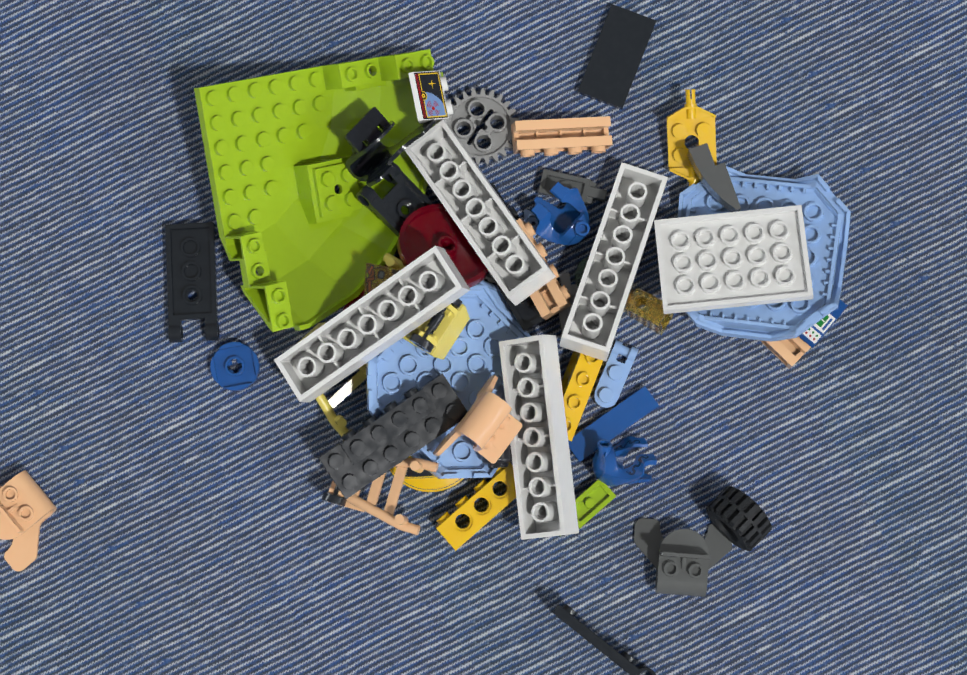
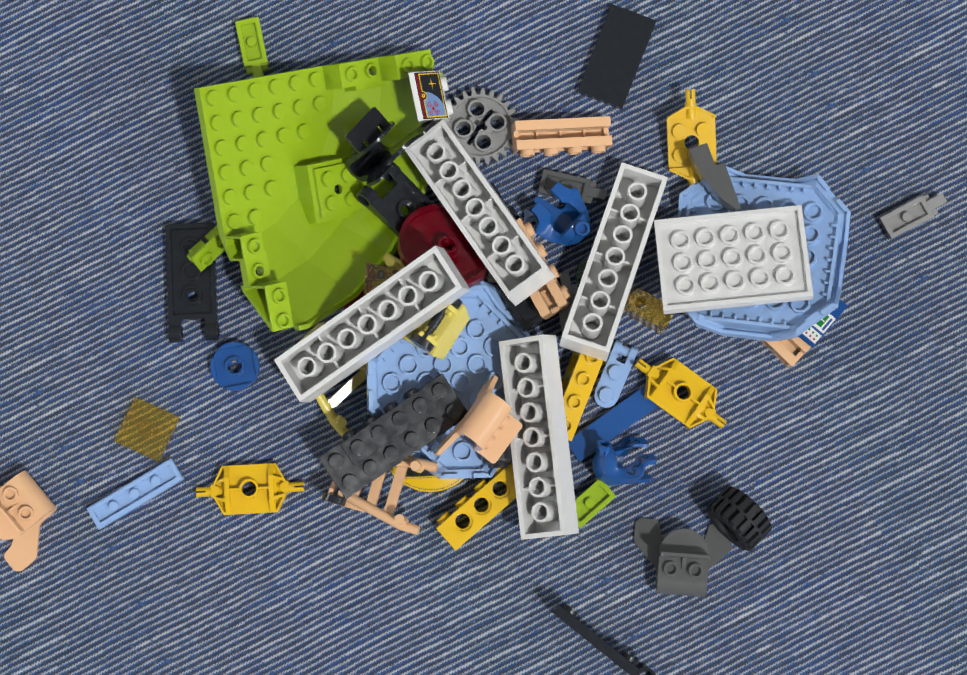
(135, 494): none -> light blue tile
(147, 429): none -> clear yellow plate
(205, 254): none -> lime hinge
(252, 46): none -> lime hinge
(269, 495): none -> yellow plate
(662, 390): none -> yellow plate
(911, 215): none -> light grey hinge

